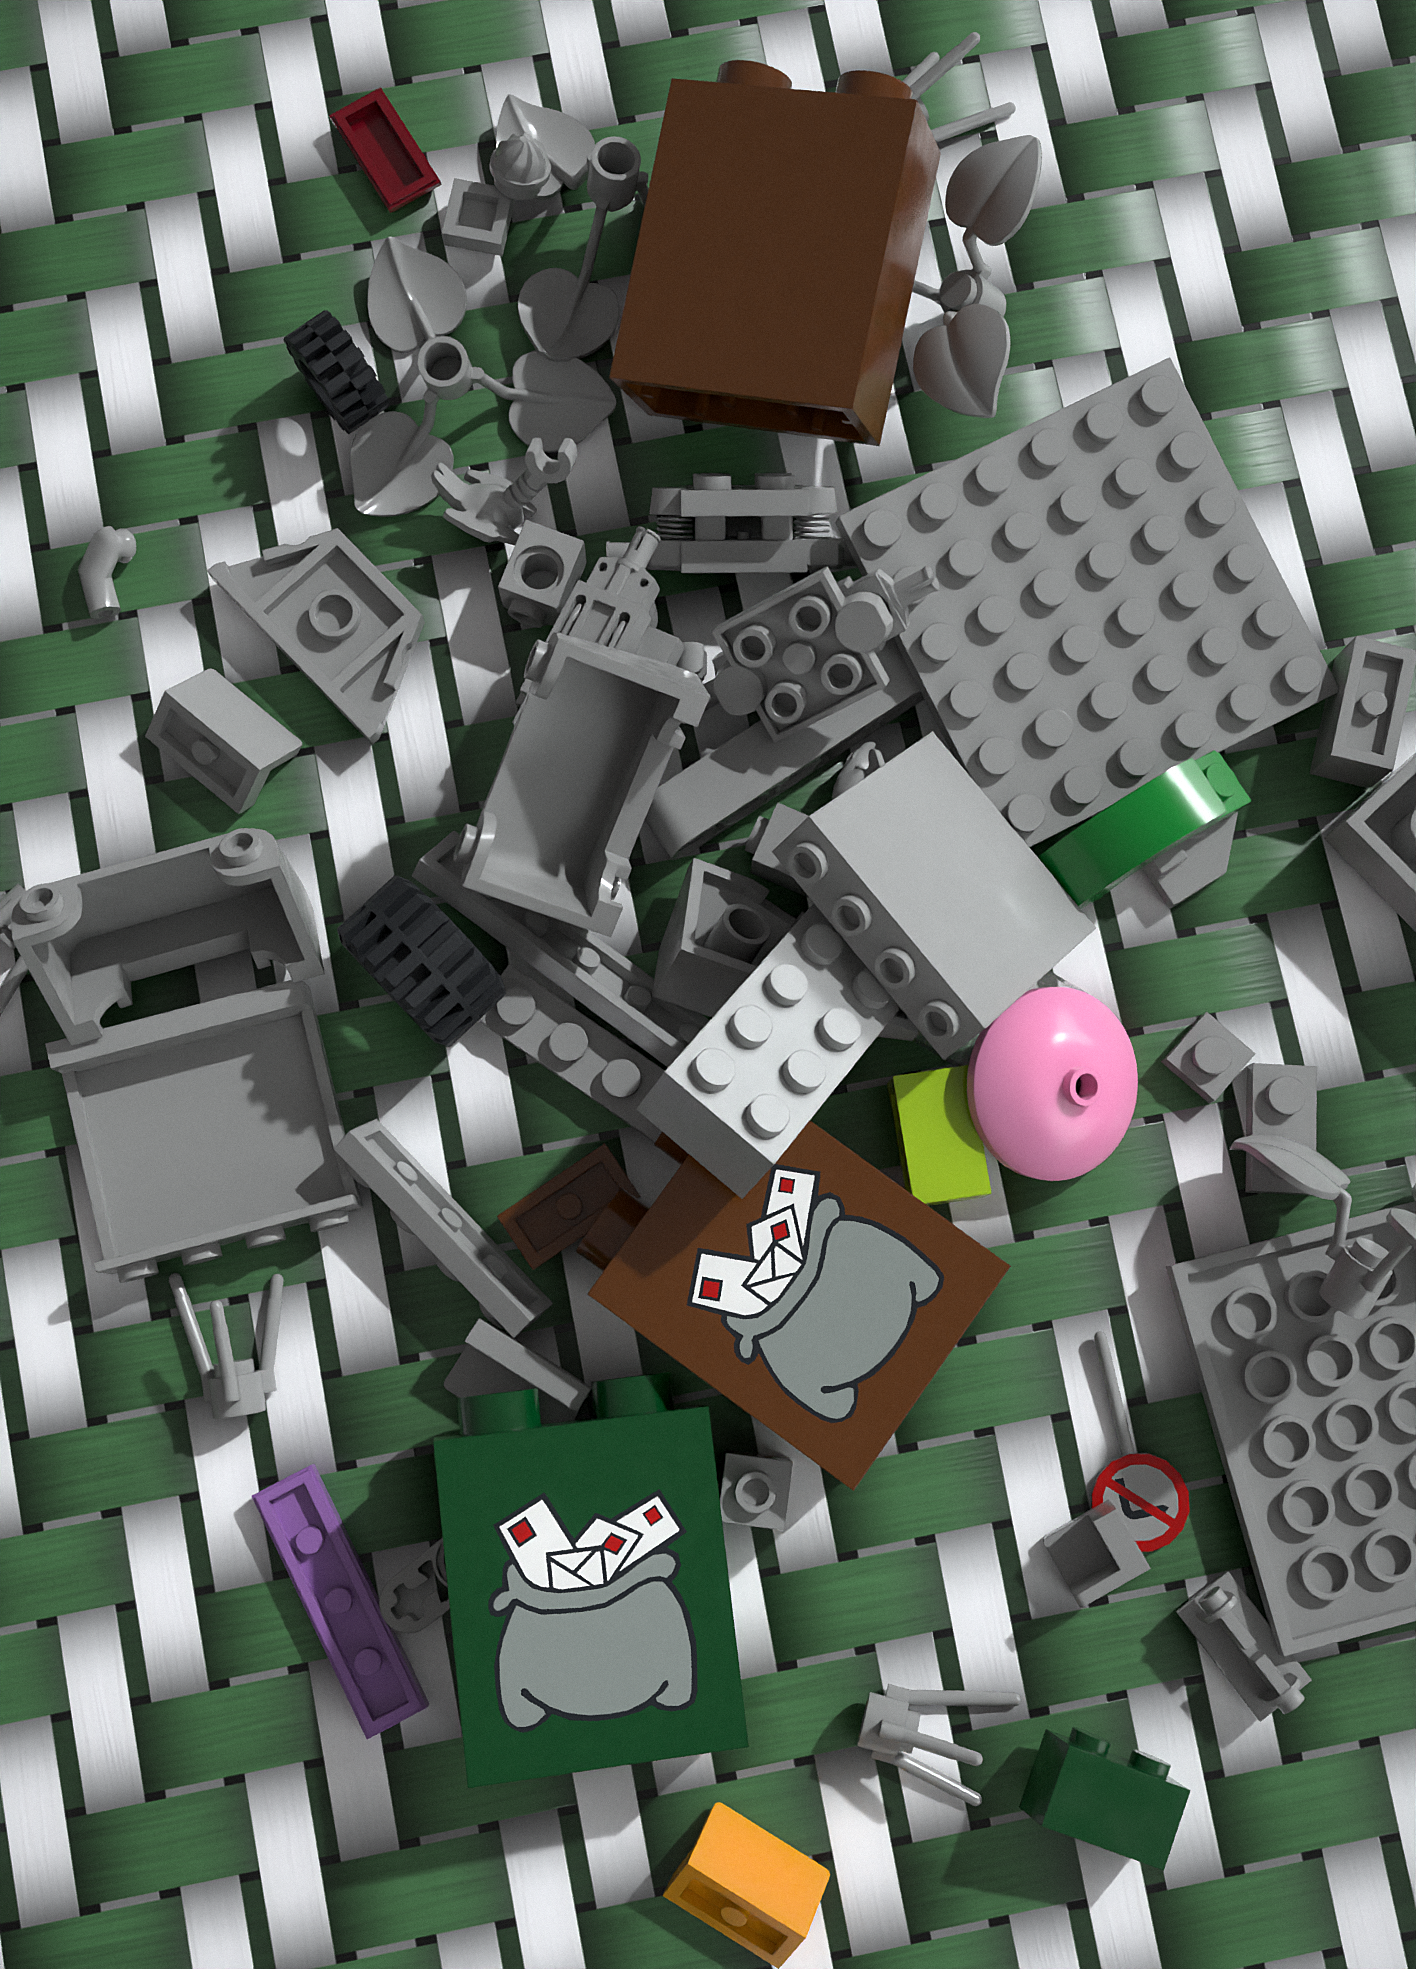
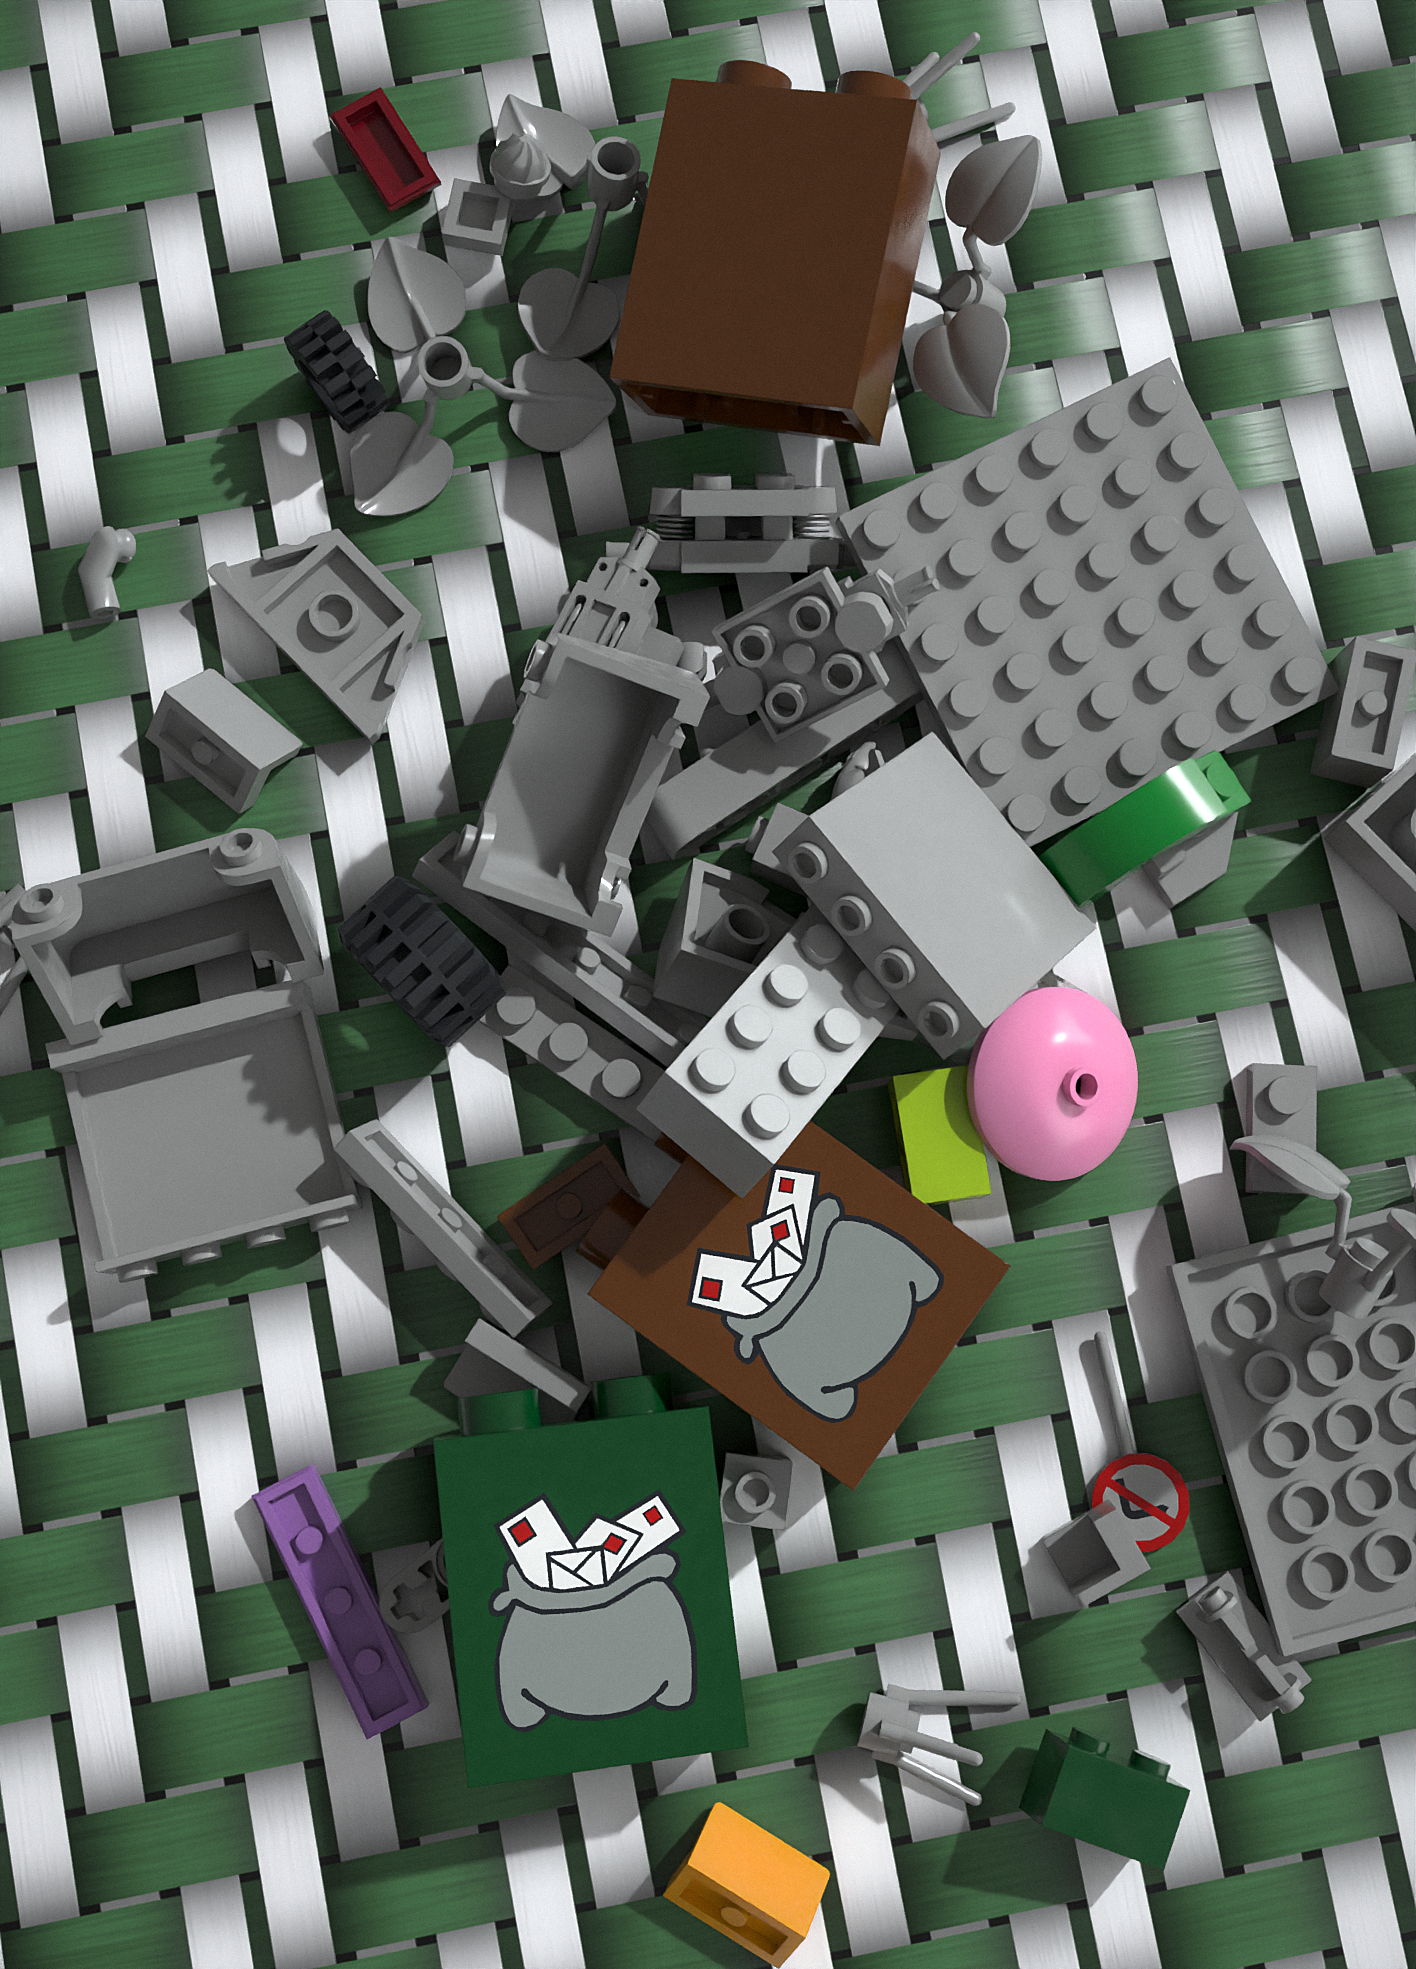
(231, 1384): light grey plant -> none
(497, 505): light grey piece -> none
(541, 550): light grey brick -> none
(1208, 1057): light grey plate -> none

